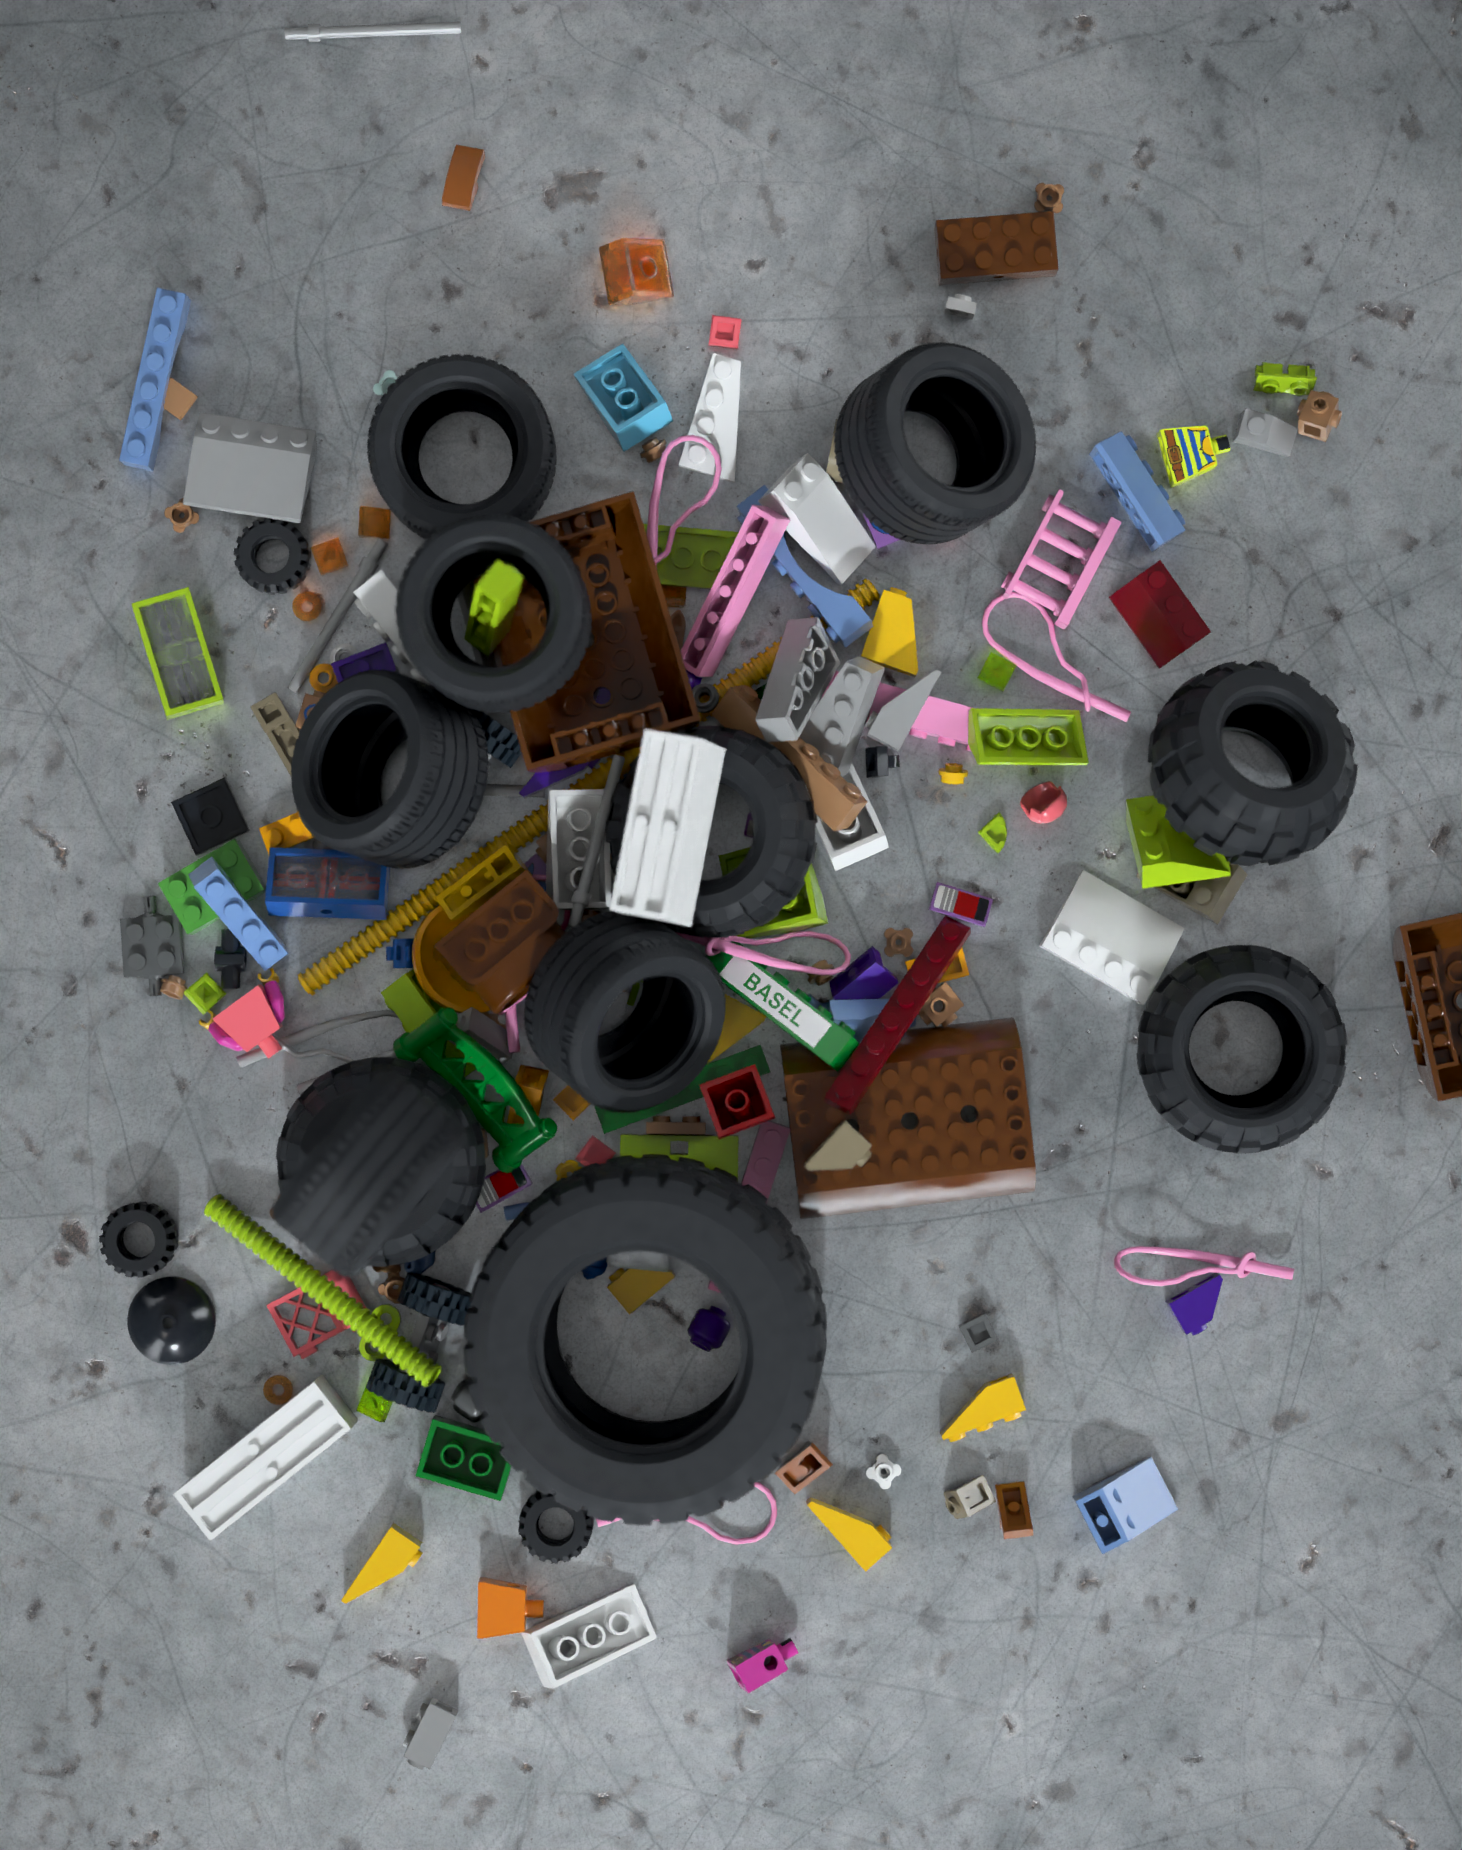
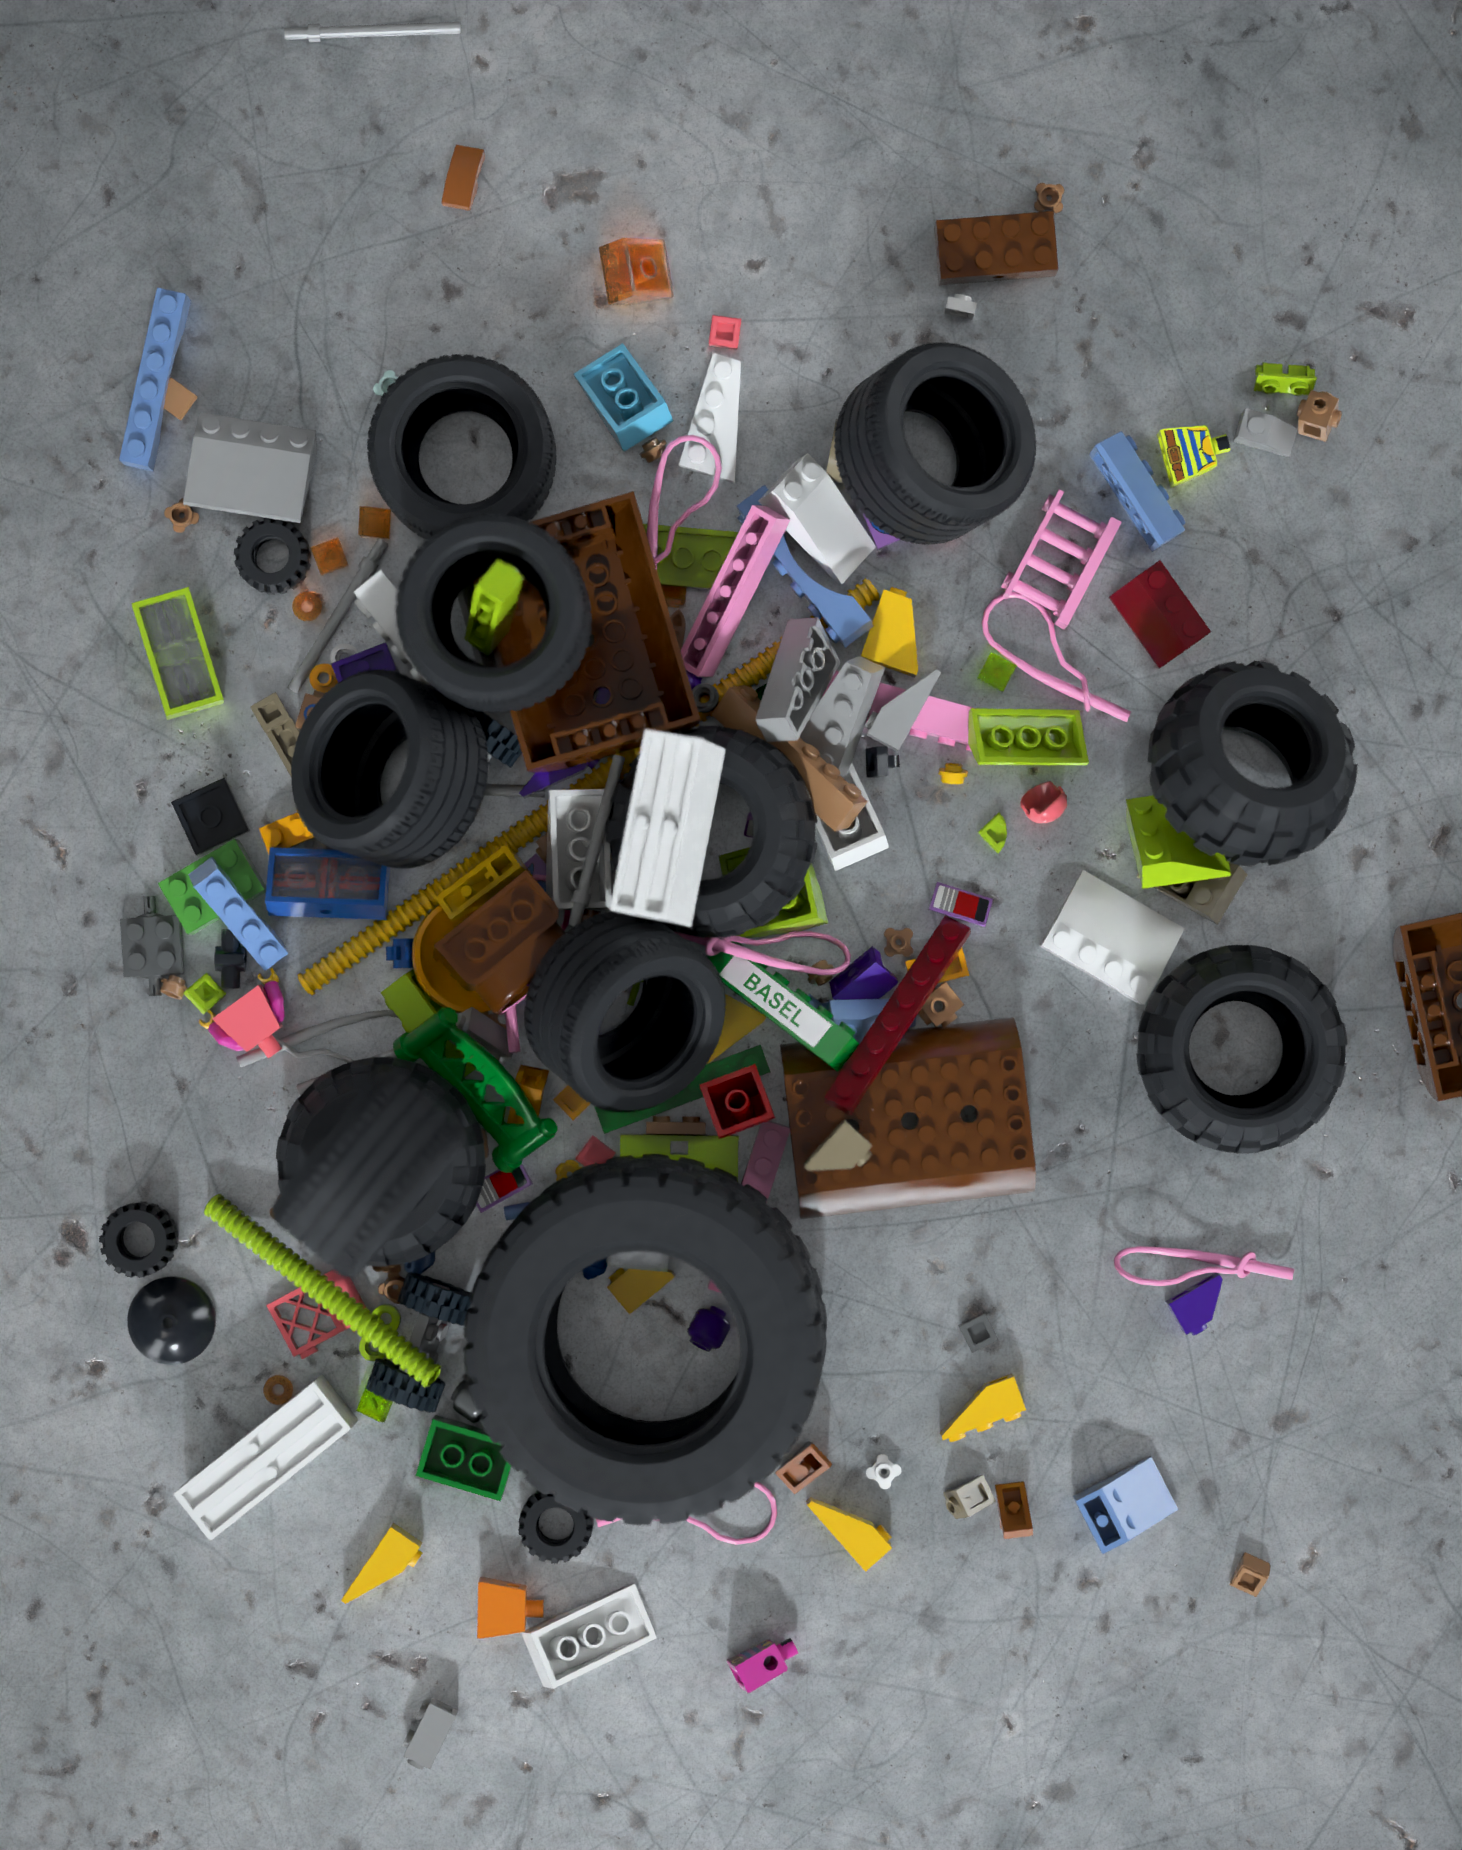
(1250, 1574): none -> medium nougat slope

